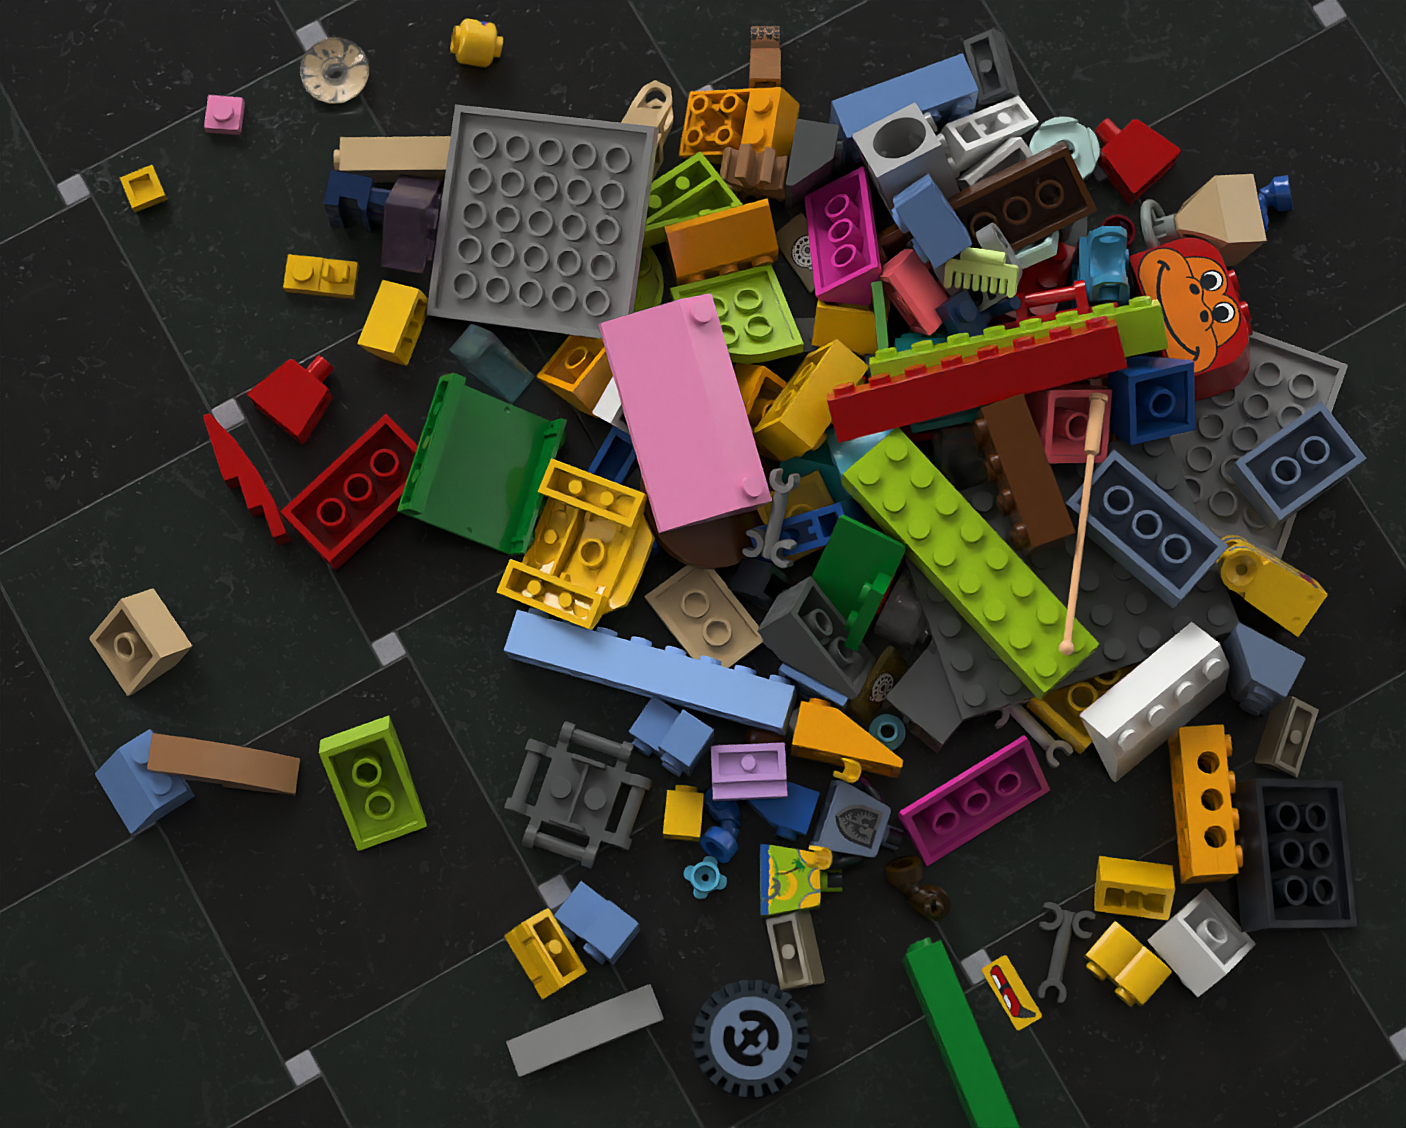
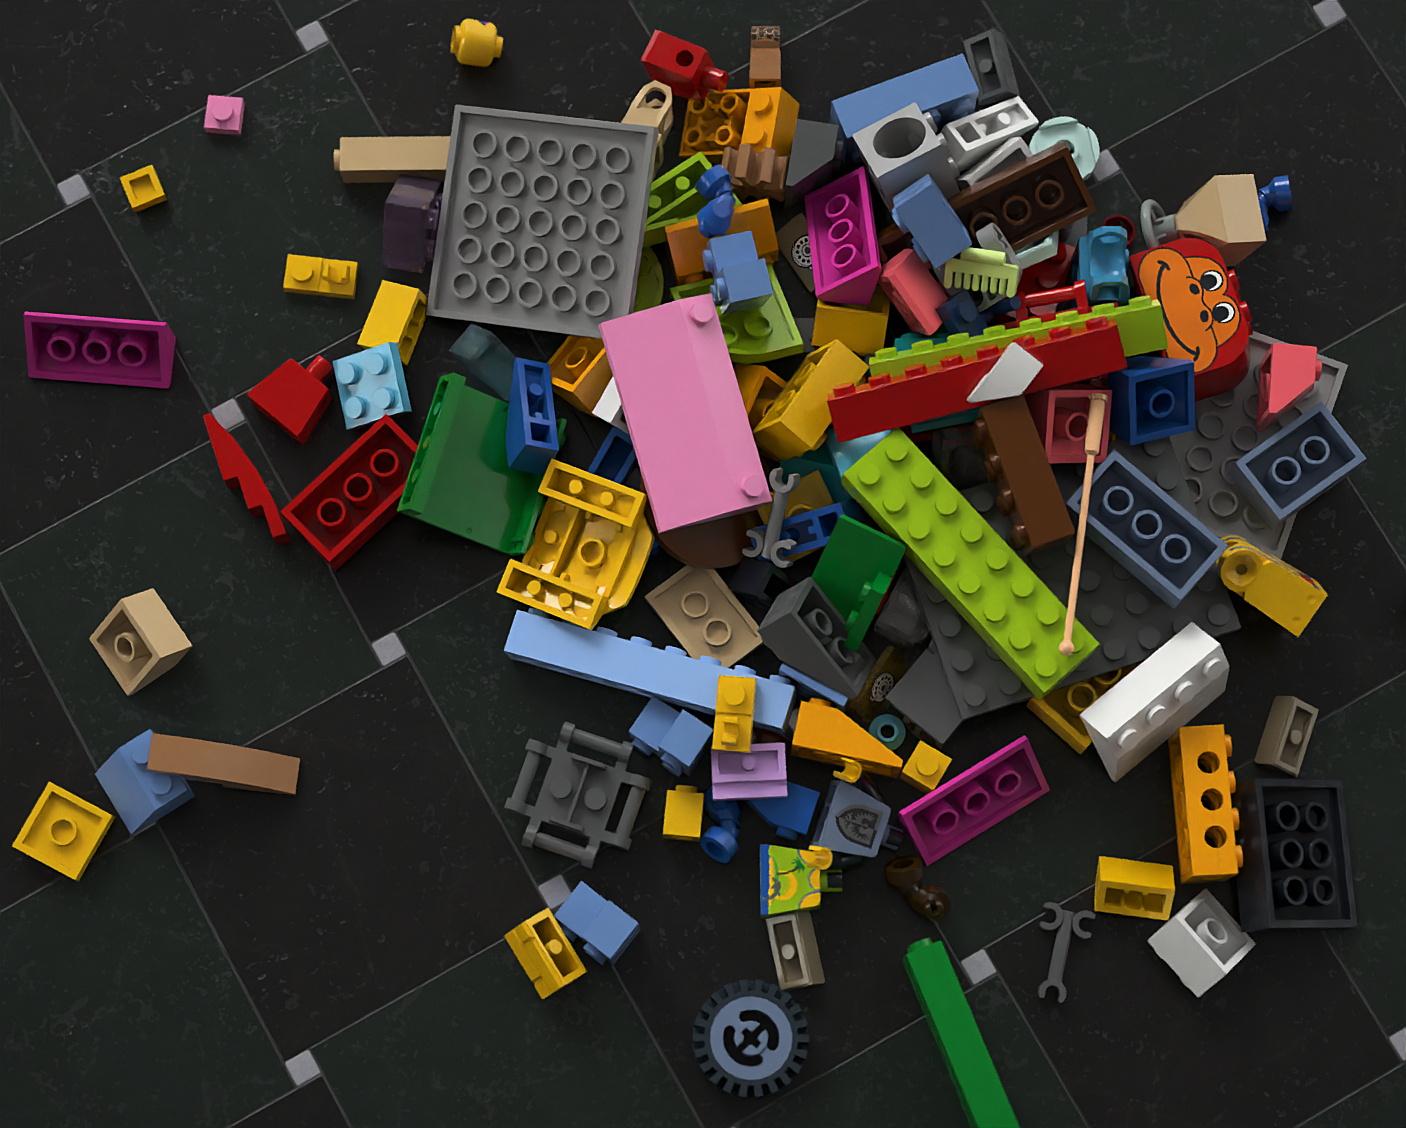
(63, 831): none -> yellow plate
(99, 349): none -> dark pink slope
(332, 56): clear dish -> none
(354, 198): dark blue hips -> none
(371, 385): none -> medium azure plate
(372, 783): lime slope -> none
(531, 418): none -> blue slope
(585, 1030): light grey slope -> none
(682, 67): none -> red torso
(695, 873): medium azure plate -> none
(716, 215): none -> blue arm
(734, 714): none -> yellow plate
(737, 273): none -> medium blue brick
(880, 315): bright green piece -> none
(925, 768): none -> yellow brick
(1008, 376): none -> white slope
(1011, 992): yellow sticker -> none
(1038, 733): white bar -> none
(1127, 965): yellow brick -> none
(1134, 157): red torso -> none
(1259, 669): sand blue slope -> none
(1284, 380): none -> coral slope

